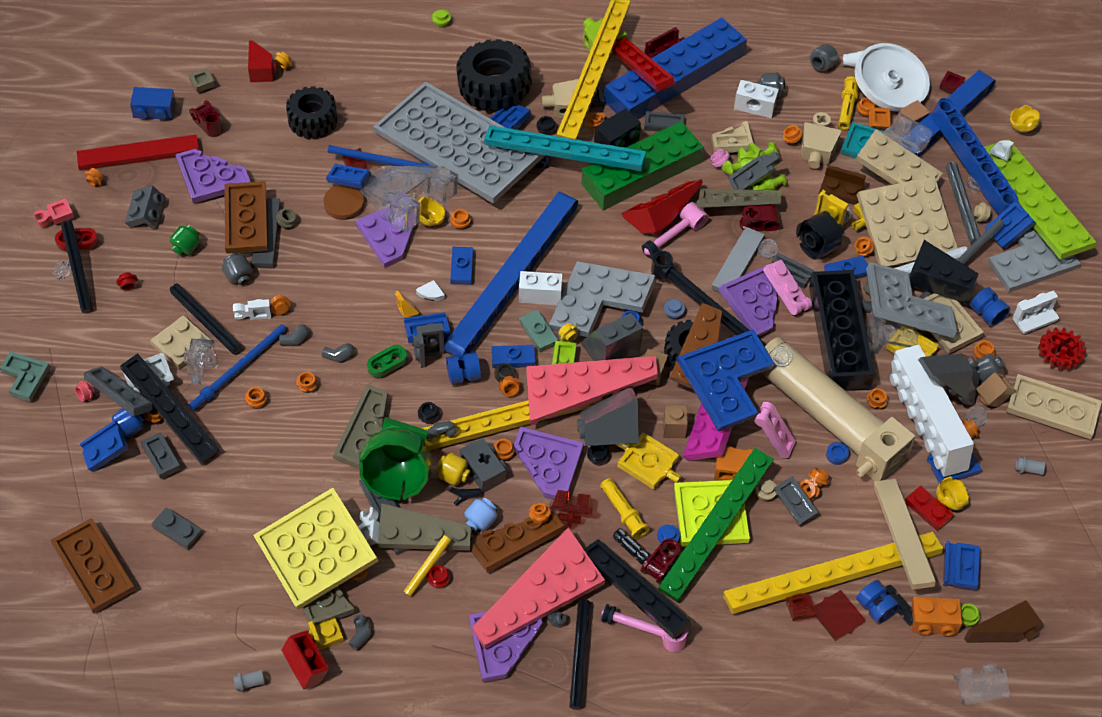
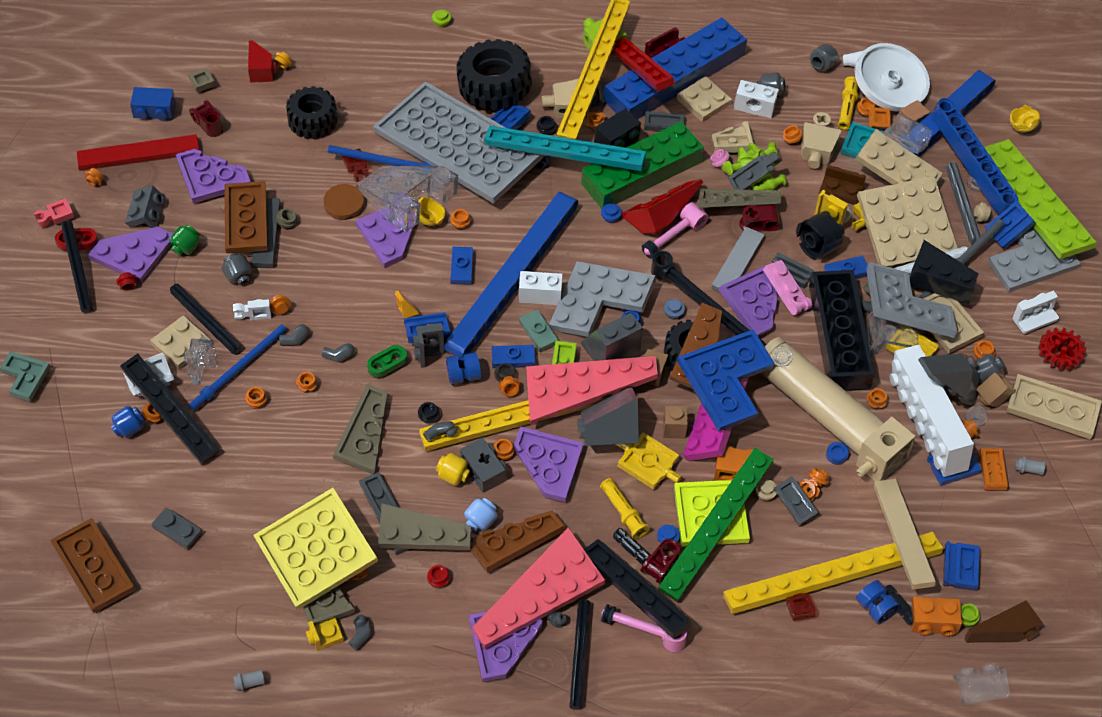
(61, 270): clear plate -> none
(84, 391): coral plate -> none
(103, 446): blue plate -> none
(118, 391): dark grey tile -> none
(132, 252): none -> medium lavender plate
(160, 455): dark grey plate -> none
(305, 659): red brick -> none
(348, 176): blue plate -> none
(369, 526): white plate -> none
(395, 458): green plate -> none
(427, 565): yellow bar -> none
(430, 291): white tile -> none
(464, 493): black bar -> none
(539, 517): orange plate -> none
(561, 503): clear red hips -> none
(568, 332): yellow plate -> none
(598, 454): black plate -> none
(611, 213): none -> blue plate
(704, 99): none -> tan plate
(768, 248): clear plate -> none
(775, 429): bright pink plate -> none
(838, 615): clear red piece -> none
(861, 242): orange plate -> none
(929, 508): red plate -> none
(951, 82): dark red plate -> none
(952, 493): yellow hair -> none
(987, 303): blue wheel -> none
(993, 469): none -> orange plate
(1002, 149): white tile -> none

